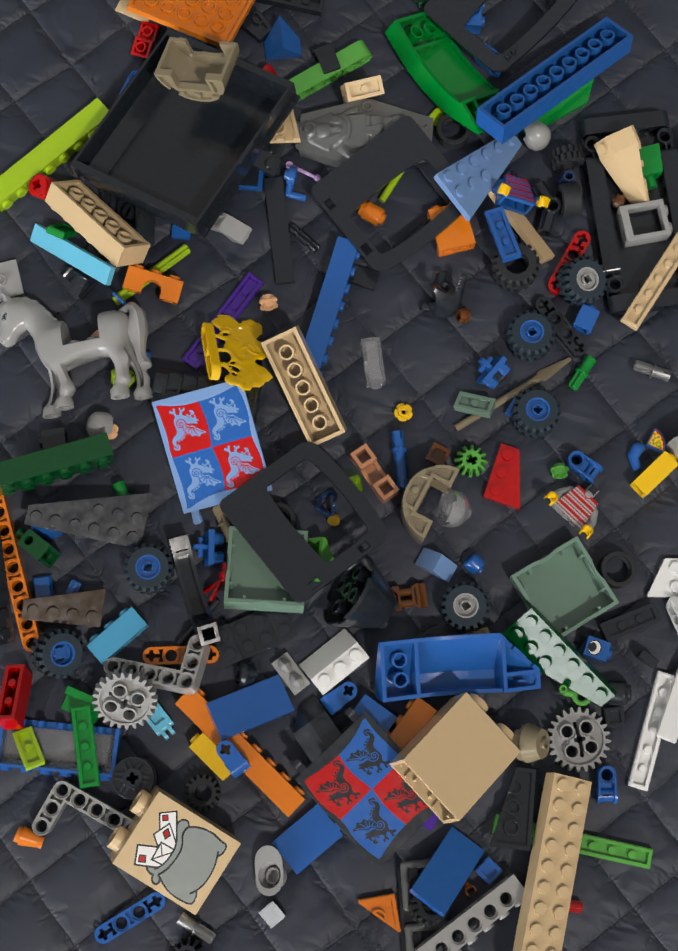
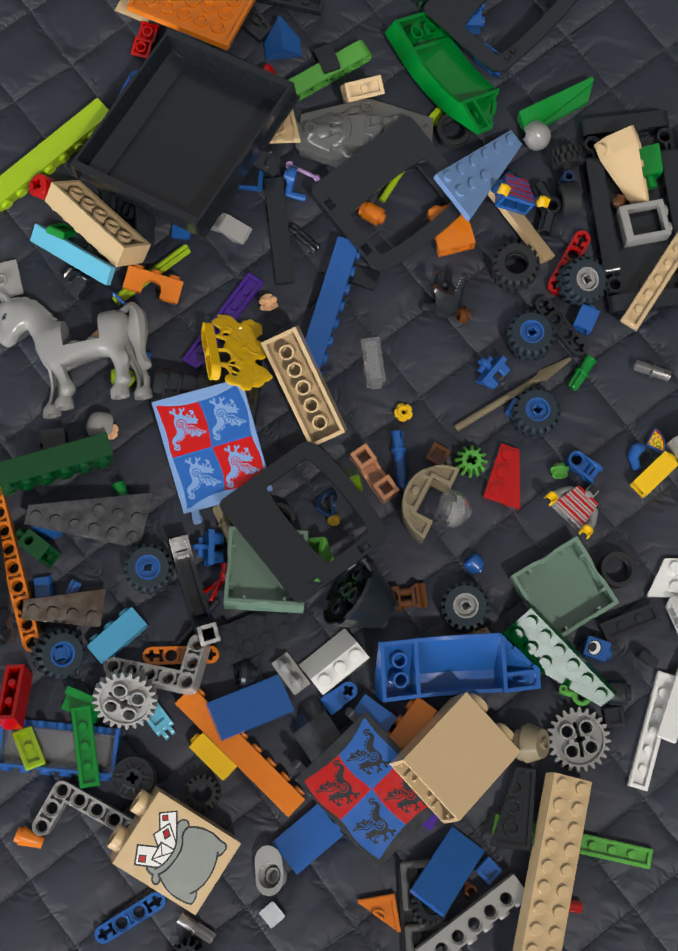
(196, 73): dark tan cylinder -> none
(235, 761): blue piece -> none
(436, 564): medium blue slope -> none
(474, 404): sand green plate -> none
(502, 234): blue piece -> none
(553, 80): blue brick -> none
(605, 786): blue piece -> none

